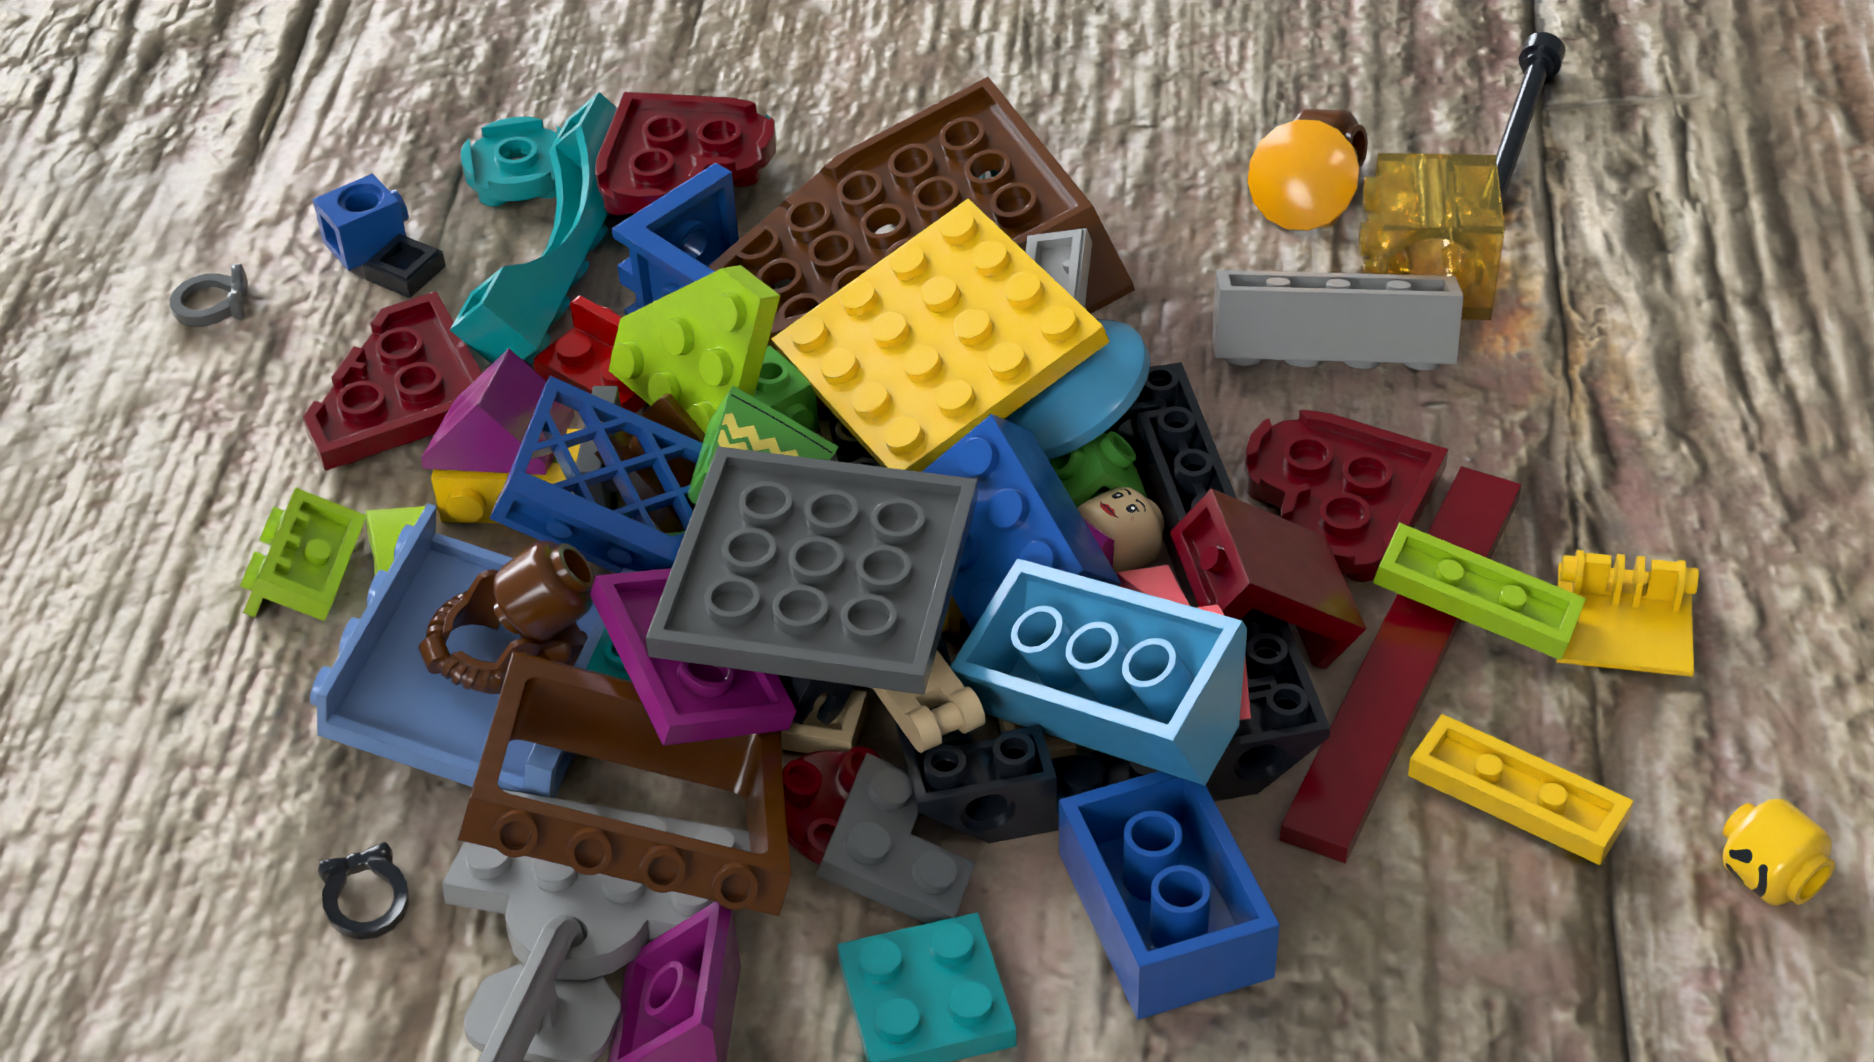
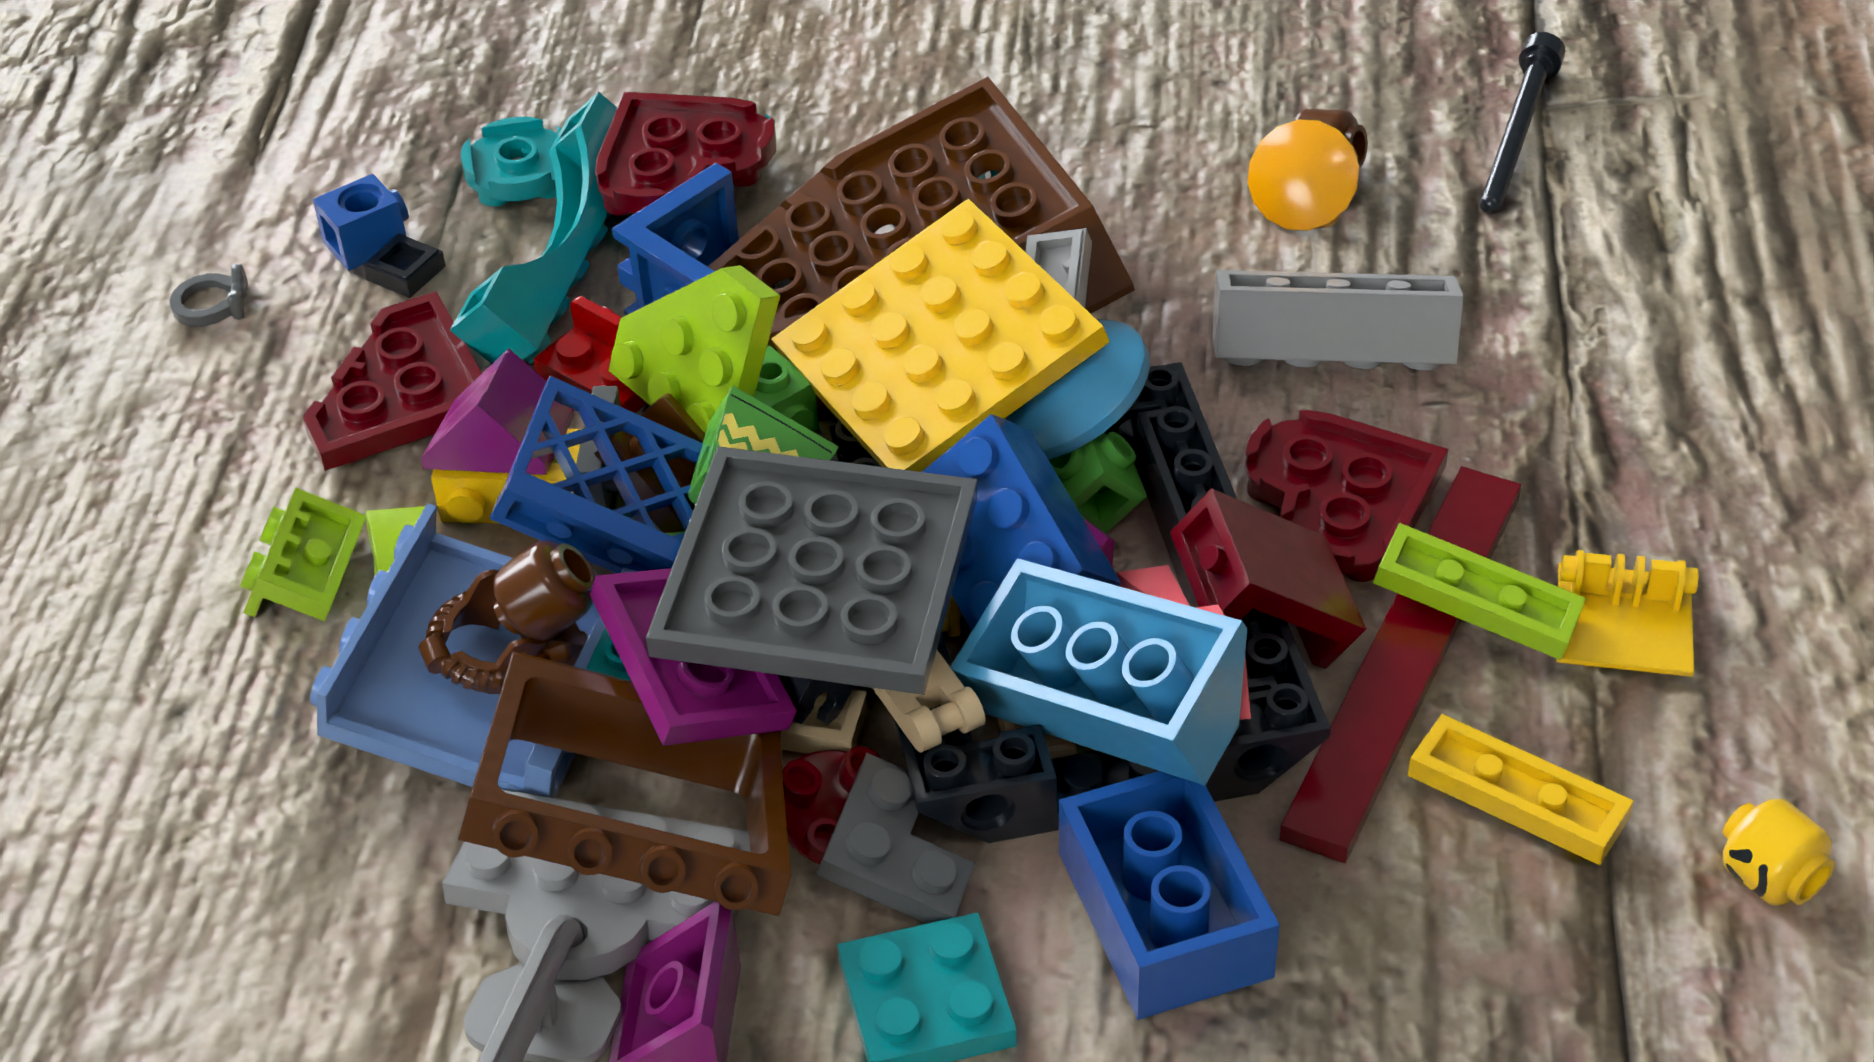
(335, 874): black piece -> none
(1132, 524): tan head -> none
(1436, 220): clear yellow brick -> none

